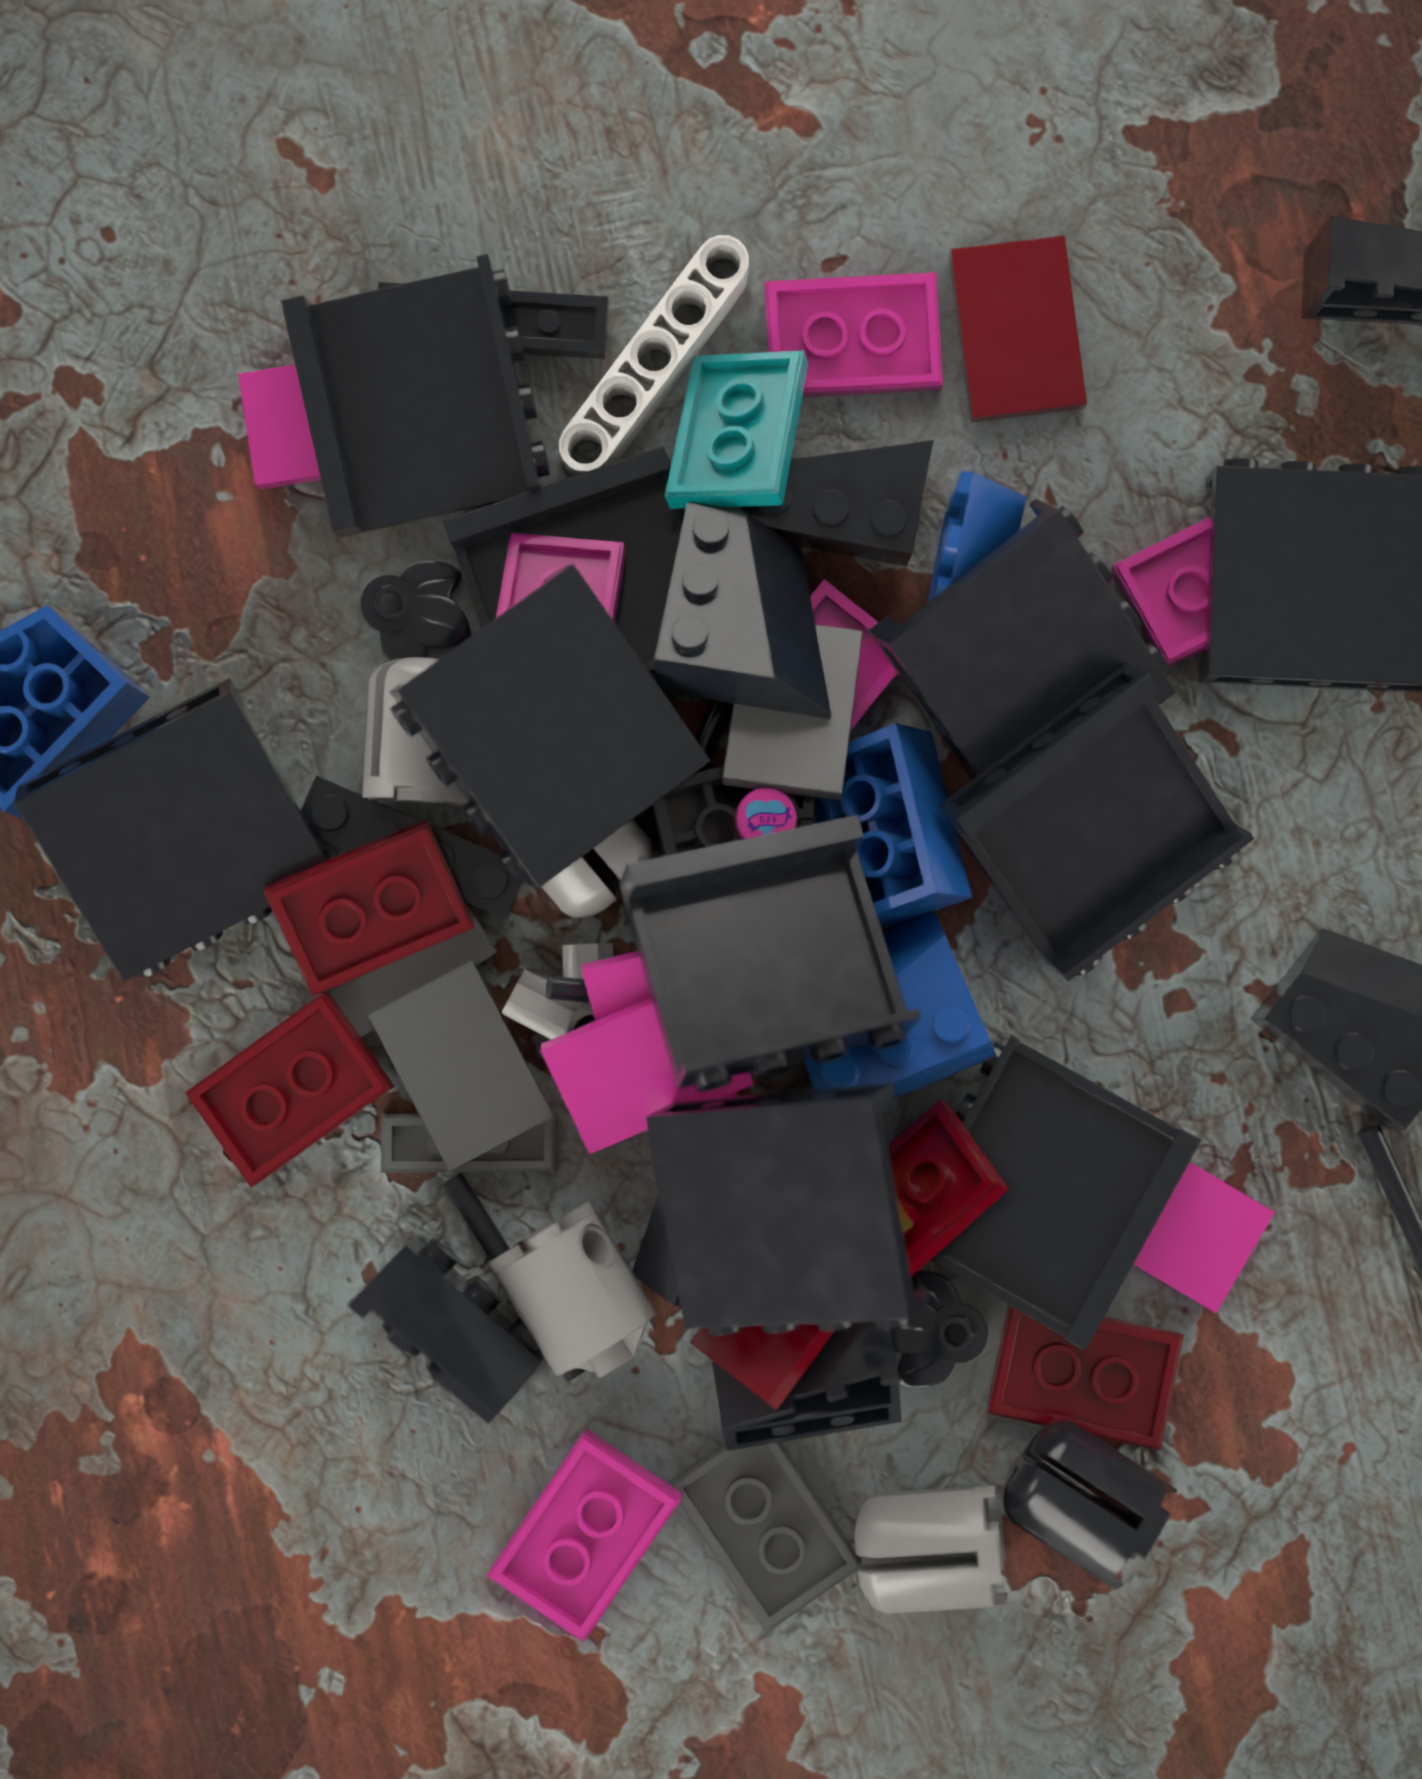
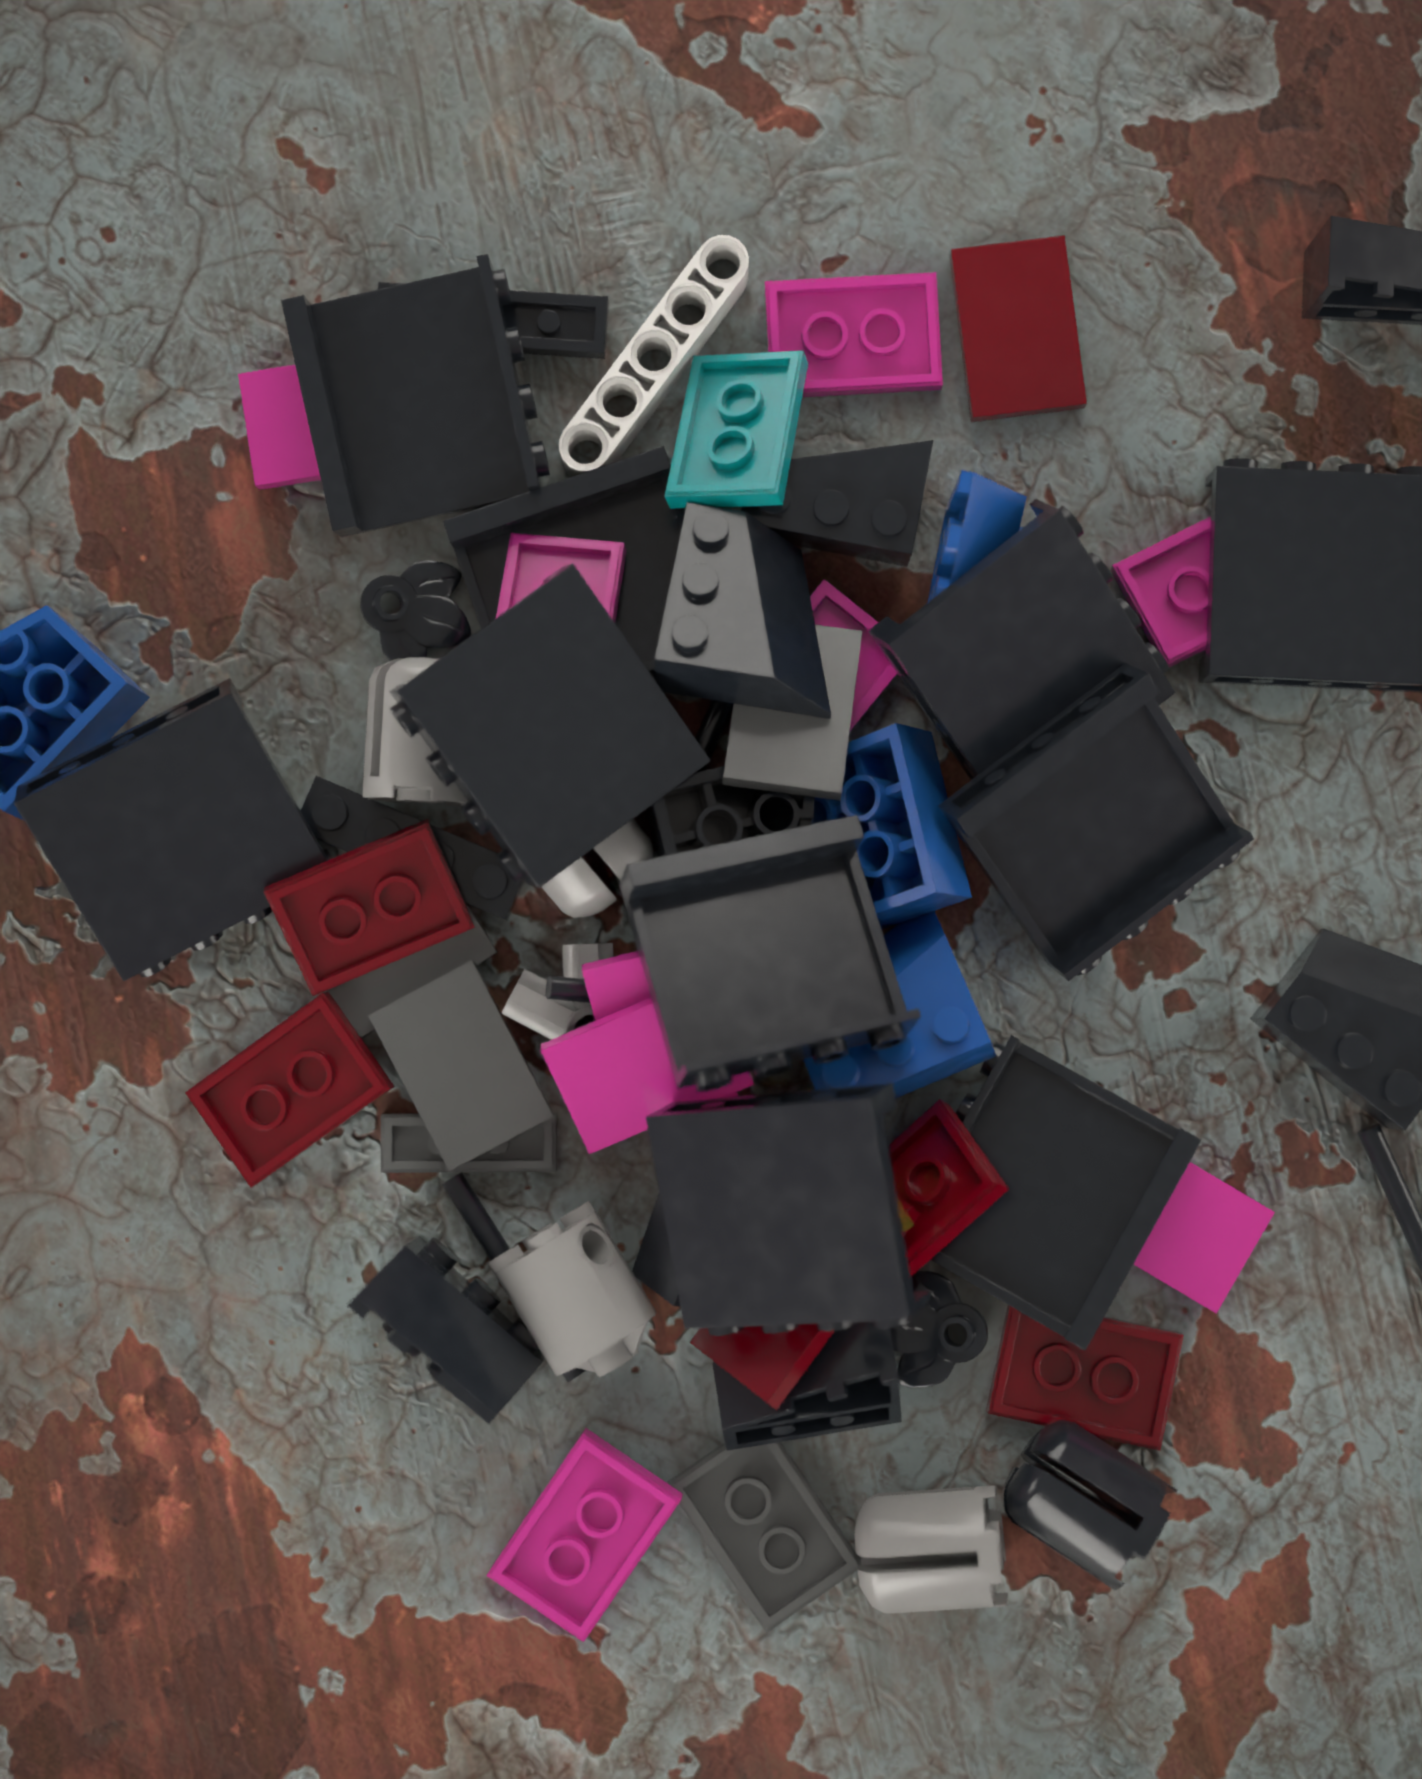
(764, 813): dark pink tile -> none

